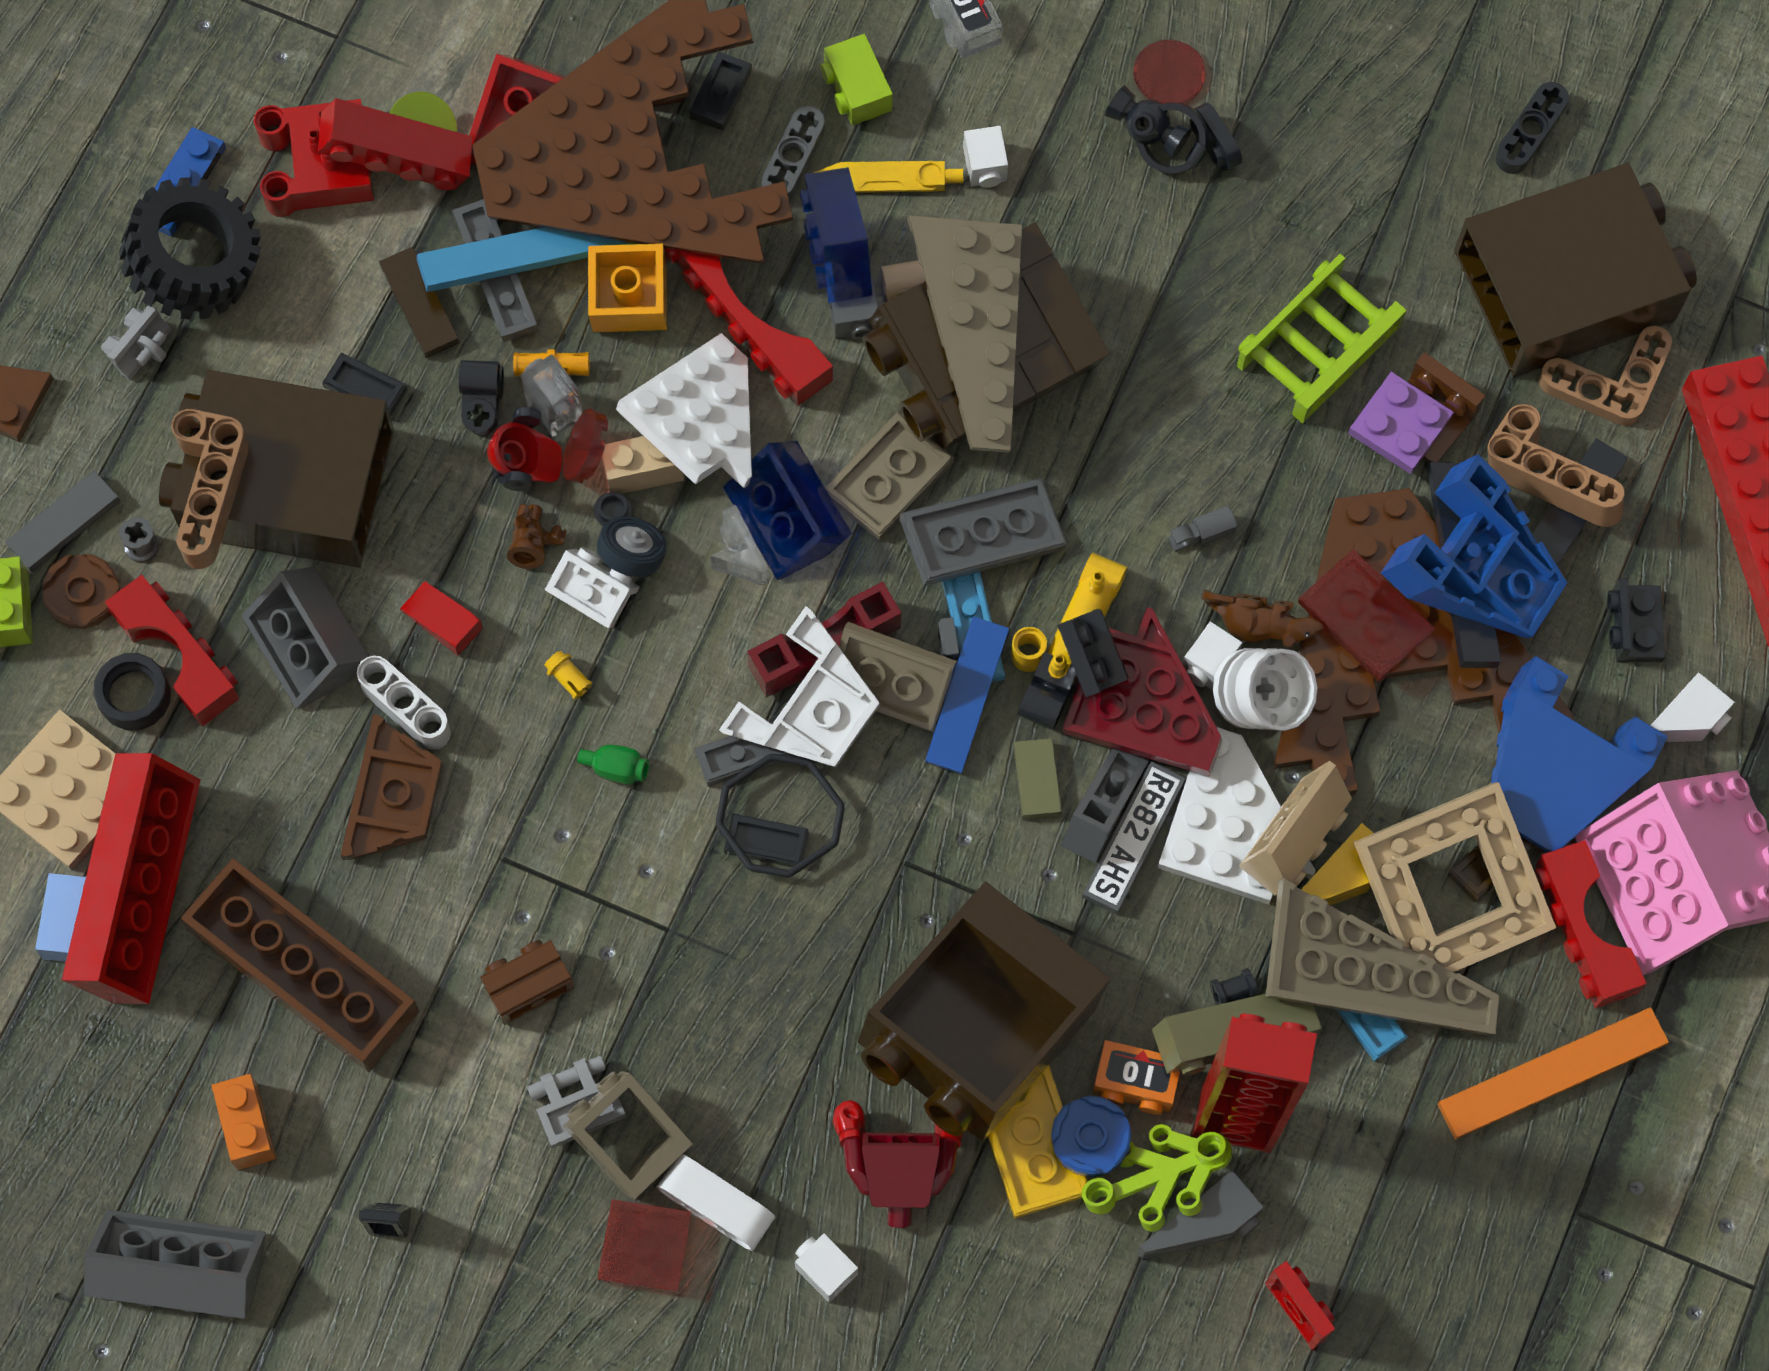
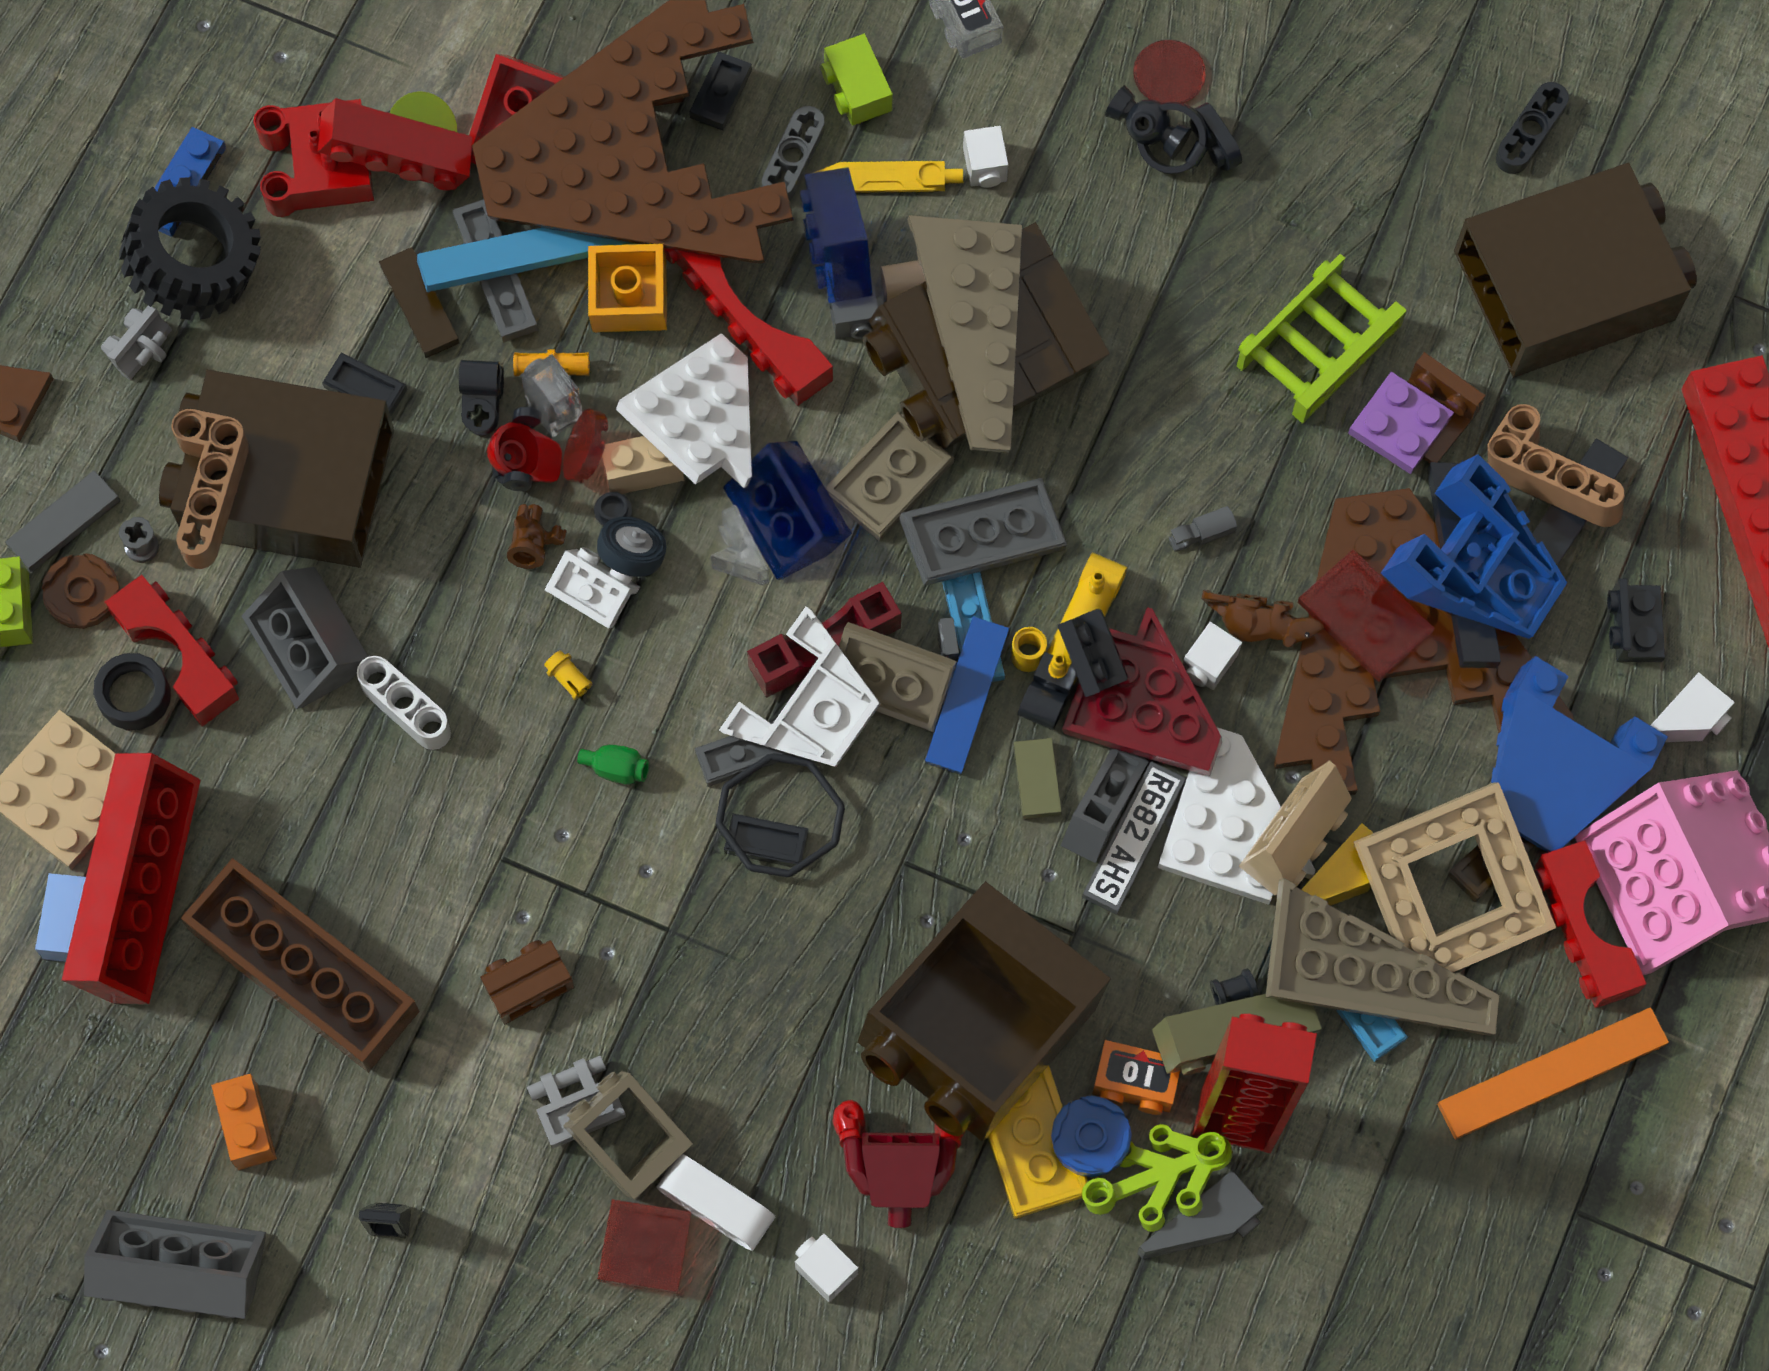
(391, 793): reddish brown wing -> none
(442, 617): red slope -> none
(1265, 689): white wheel -> none
(1308, 1316): red plate -> none
(1623, 390): medium nougat beam -> none

